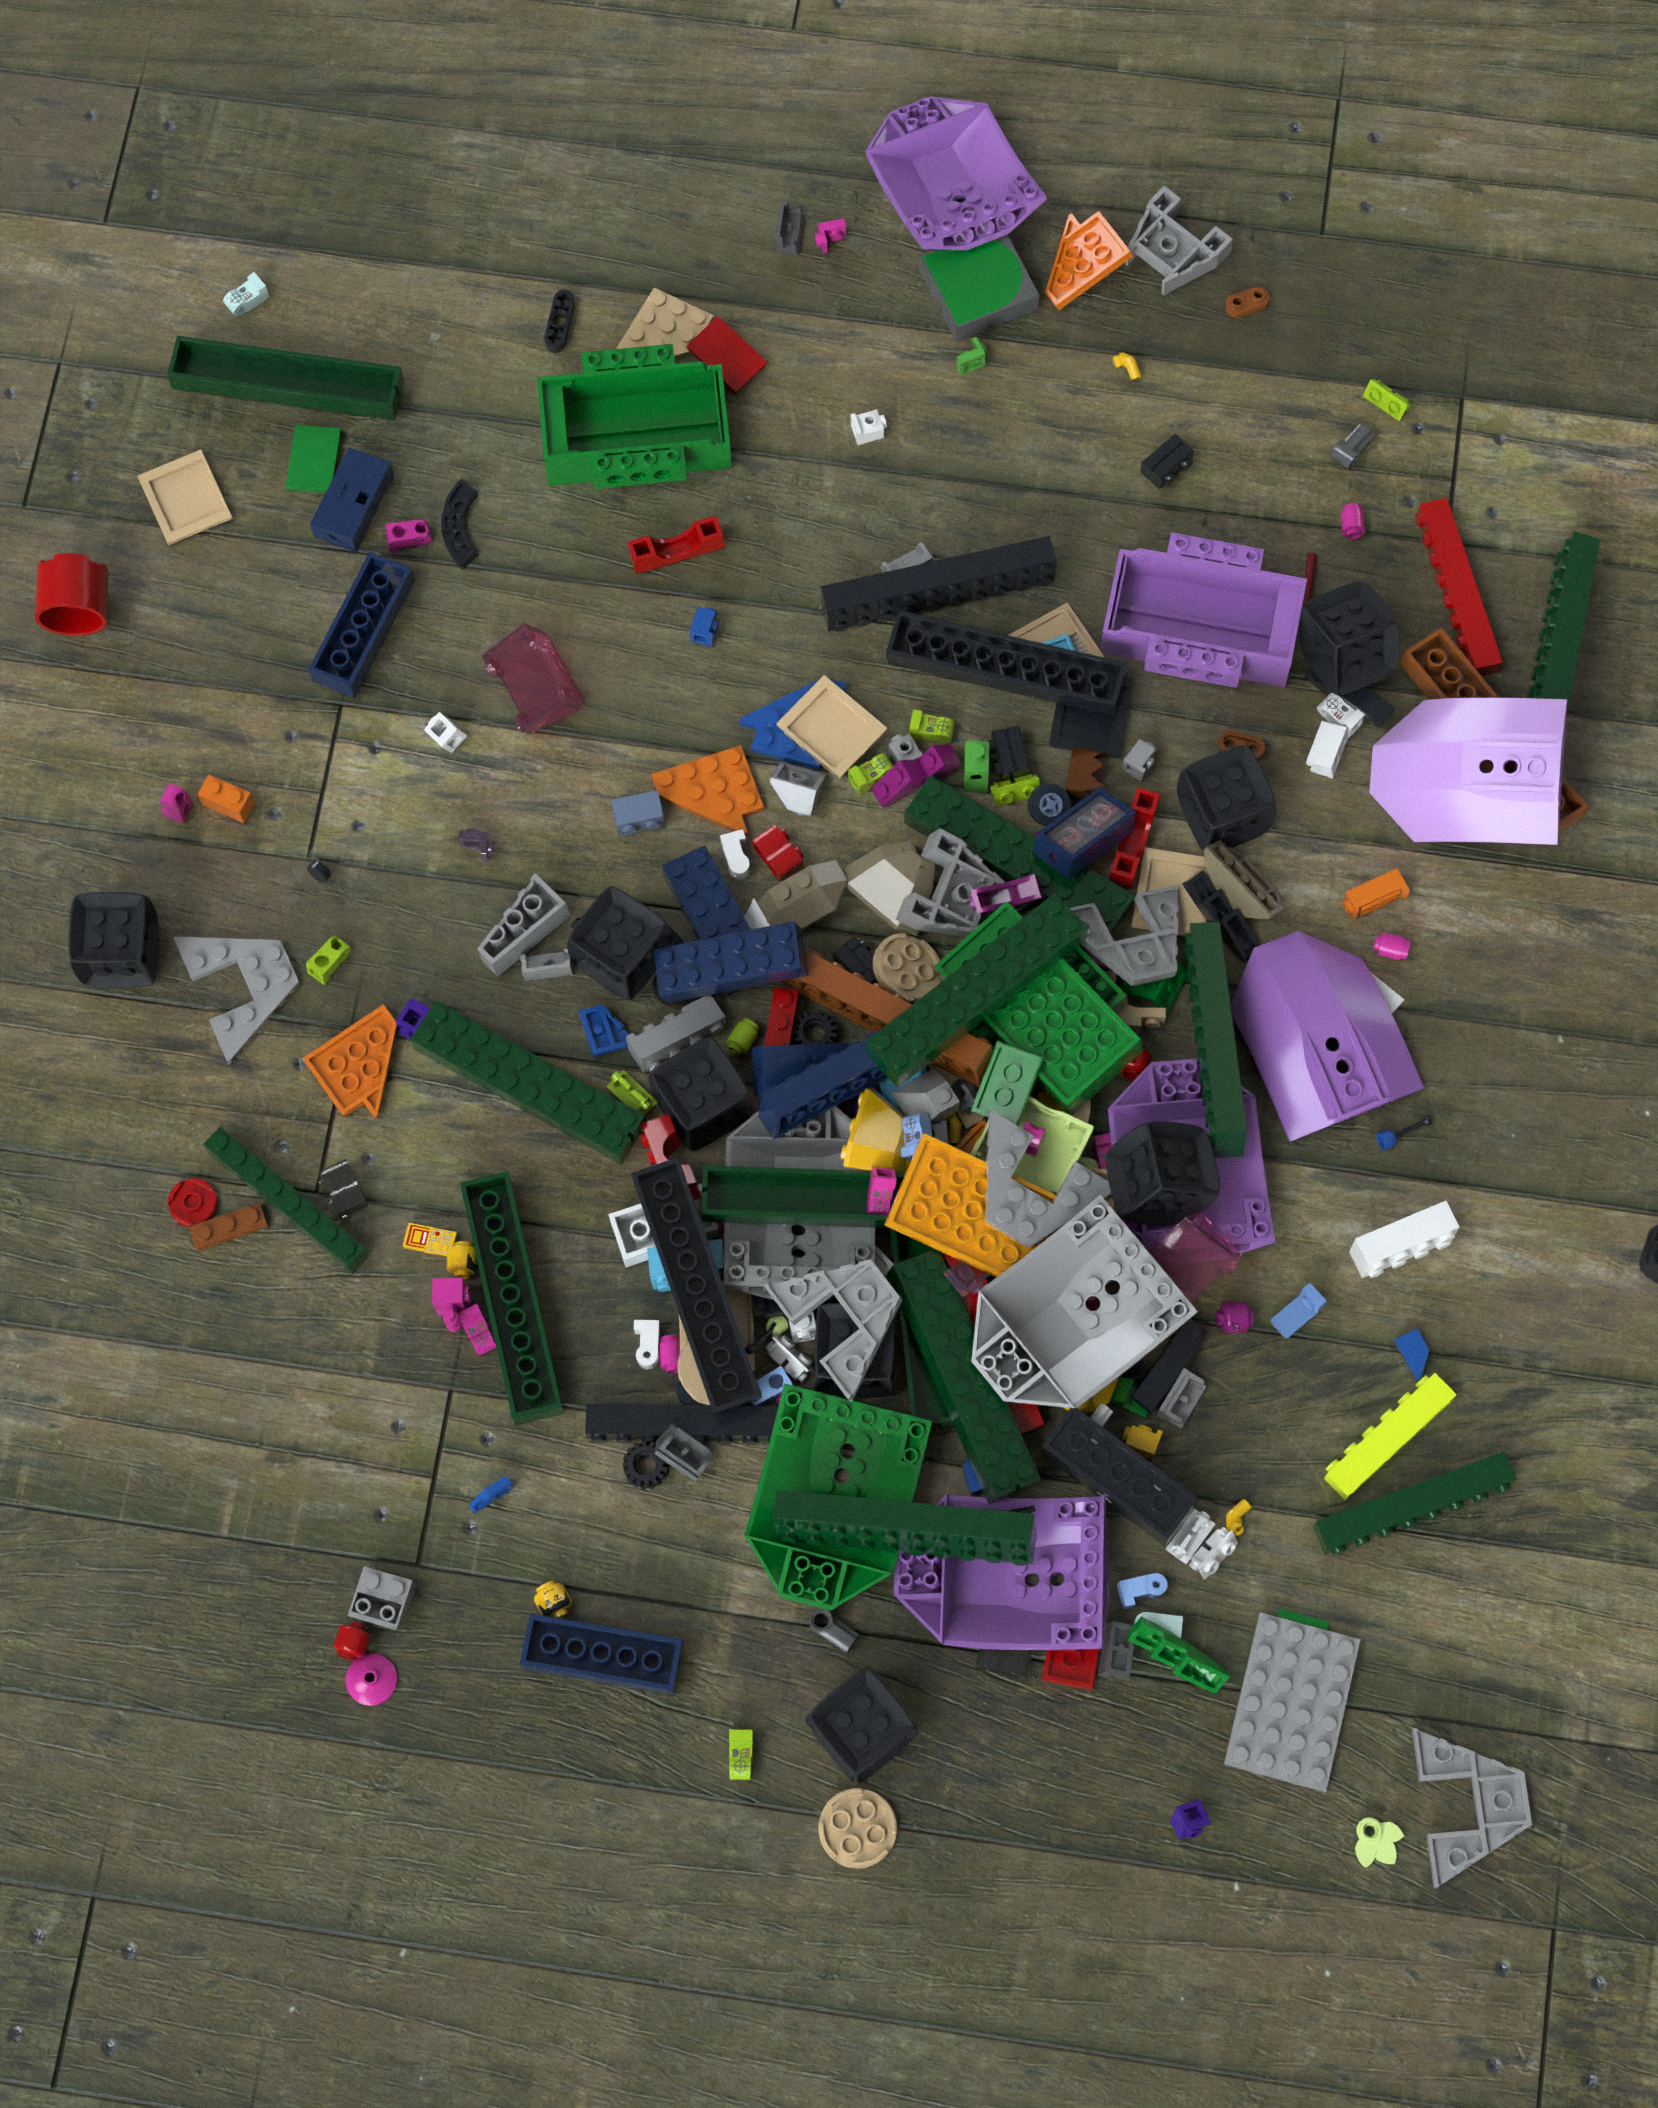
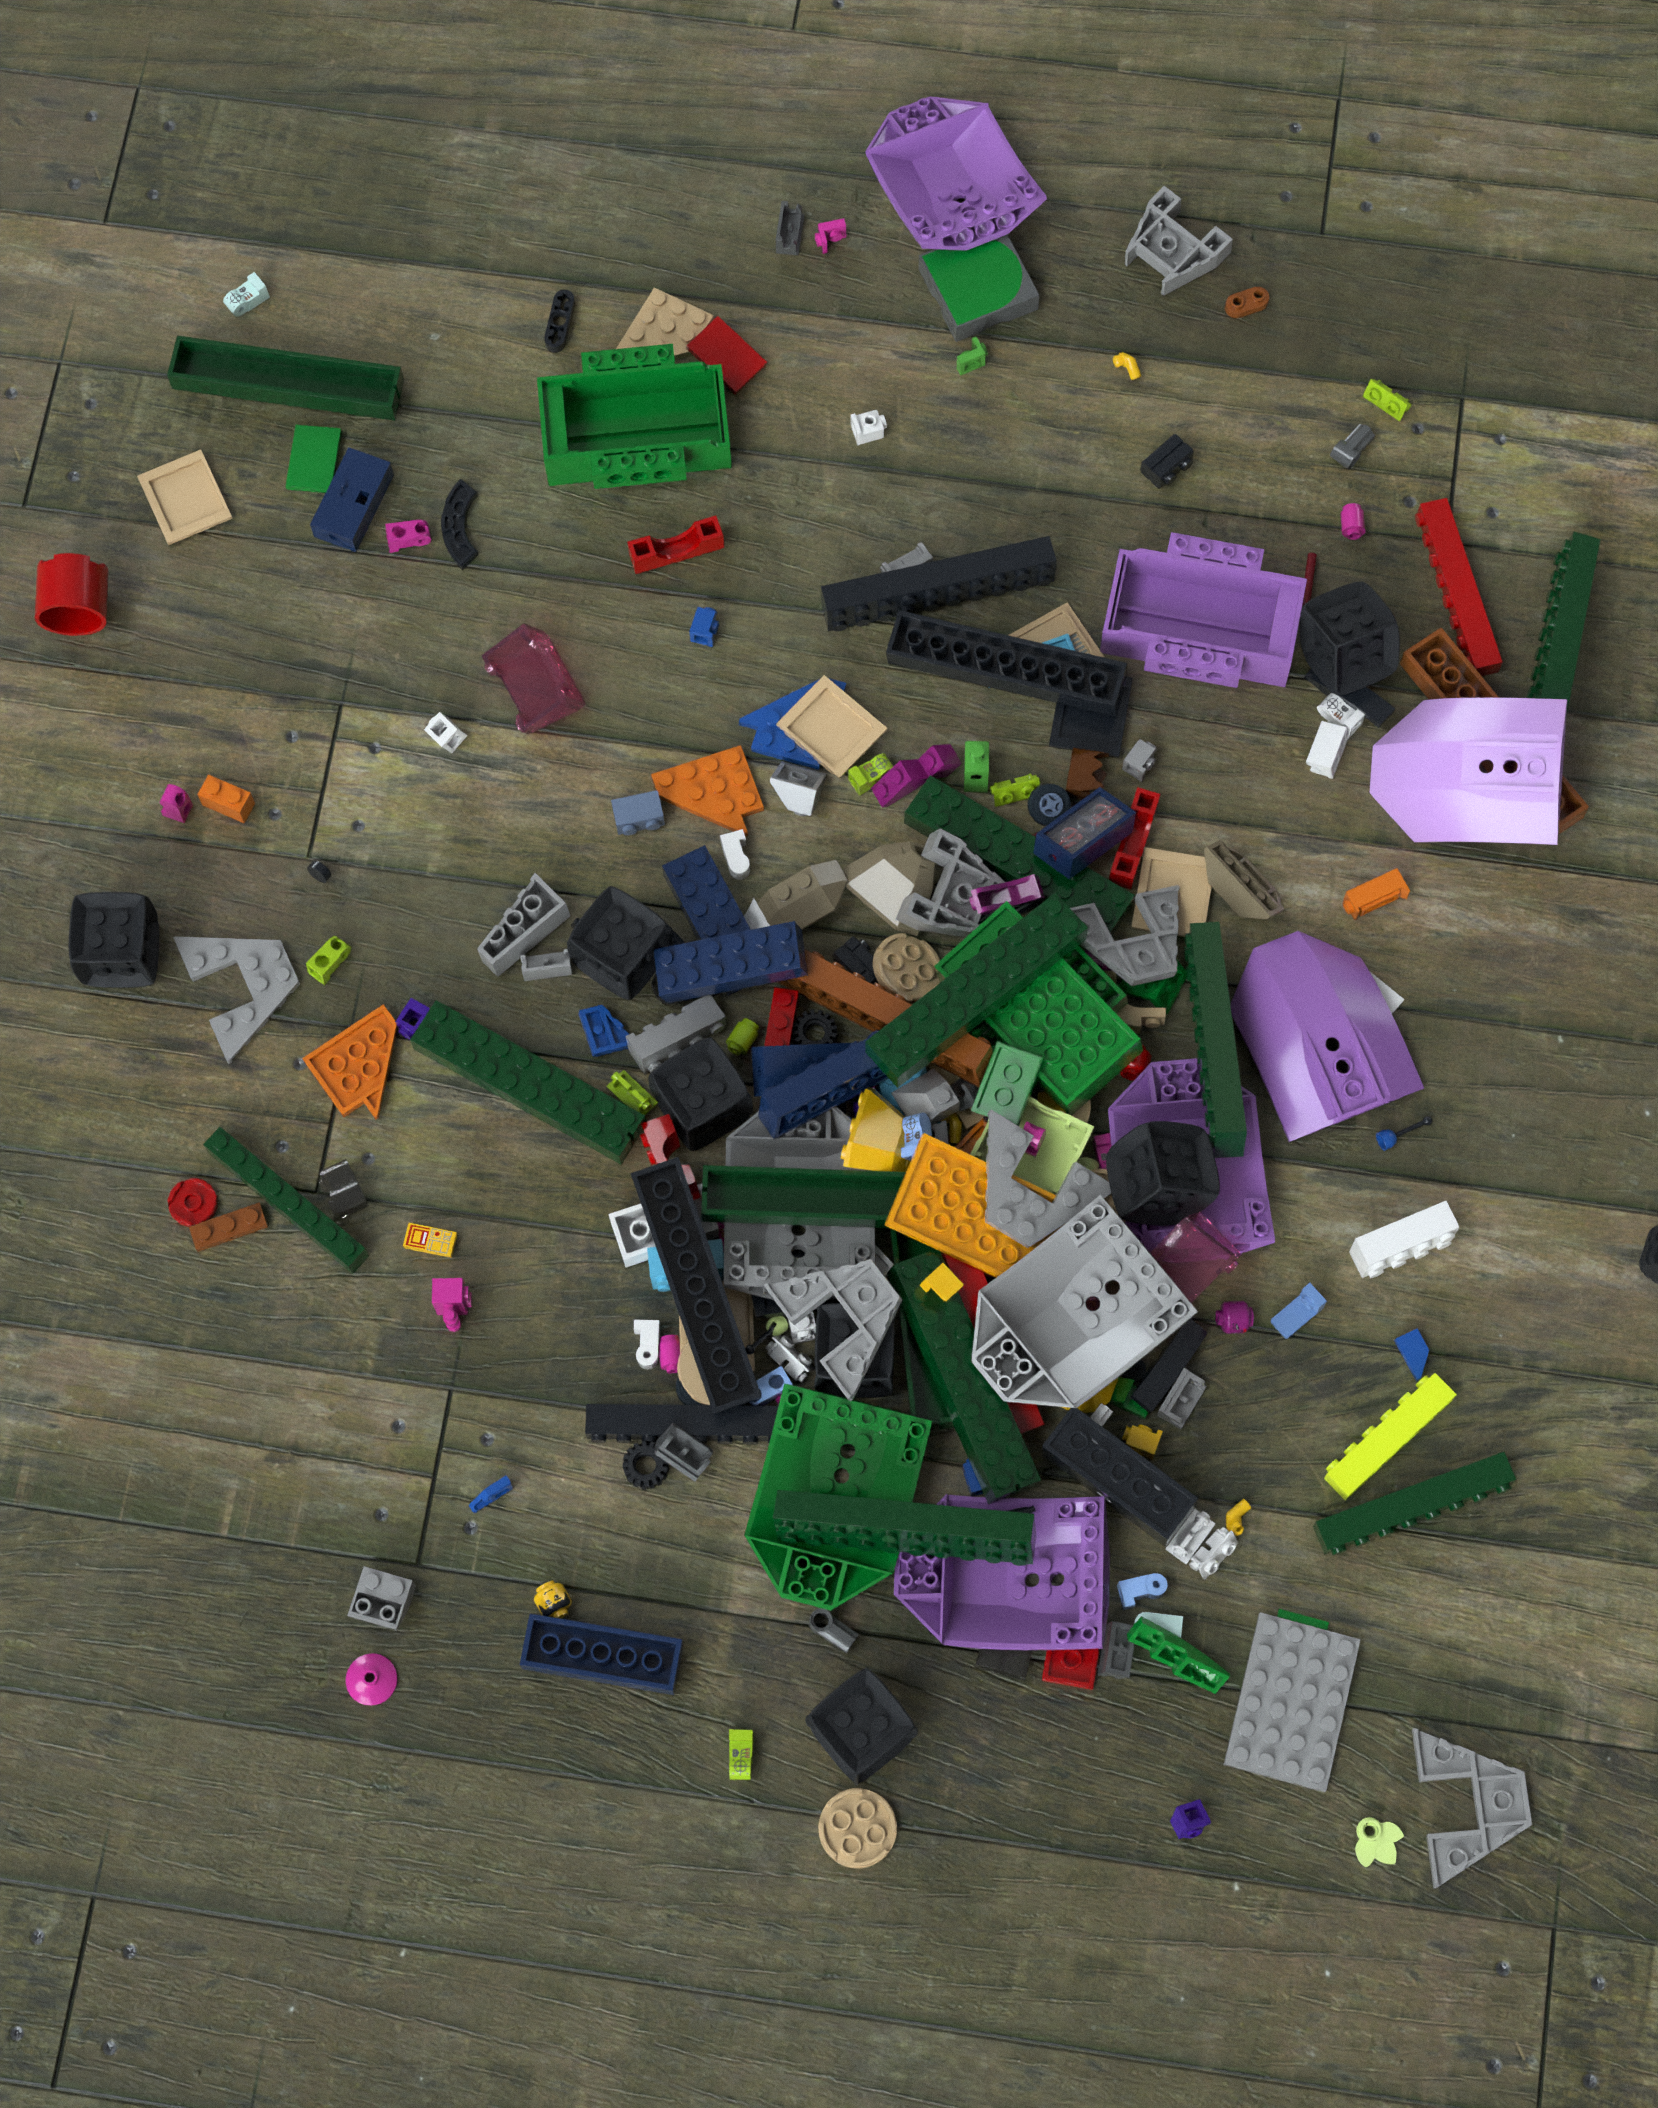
(351, 1641): red head -> none
(361, 624): dark blue brick -> none
(462, 1260): yellow head -> none
(475, 839): clear purple bracket -> none
(477, 1329): dark pink leg -> none
(511, 1298): dark green brick -> none
(777, 852): red brick -> none
(880, 1190): dark pink leg -> none
(901, 742): light grey brick -> none
(931, 727): lime leg -> none
(942, 1282): none -> yellow panel
(964, 1278): bracket -> none
(1009, 753): black brick -> none
(1084, 258): orange wing -> none
(1216, 908): black slope -> none
(1226, 798): black piece -> none
(1241, 739): dark orange plate -> none
(1391, 946): dark pink brick -> none

